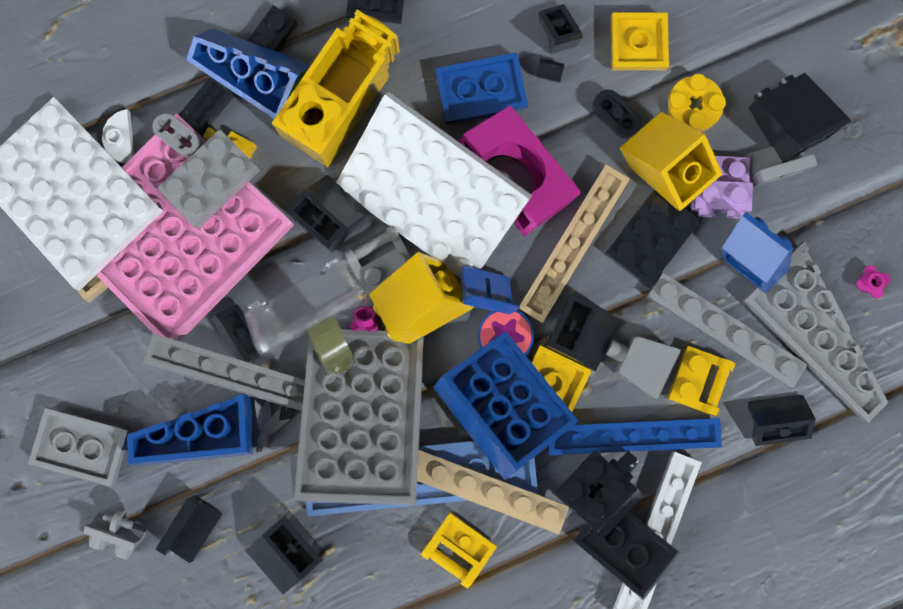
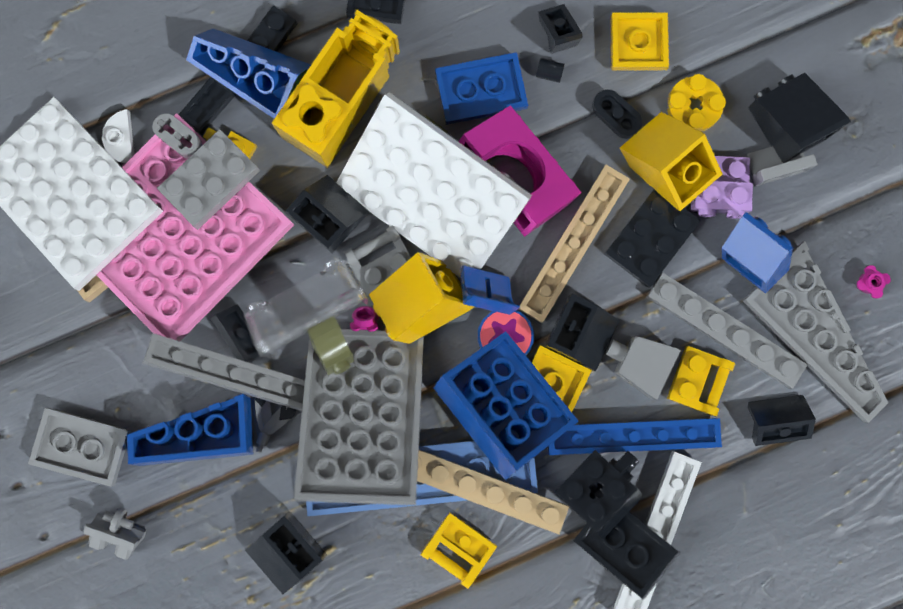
(189, 529): black panel -> none

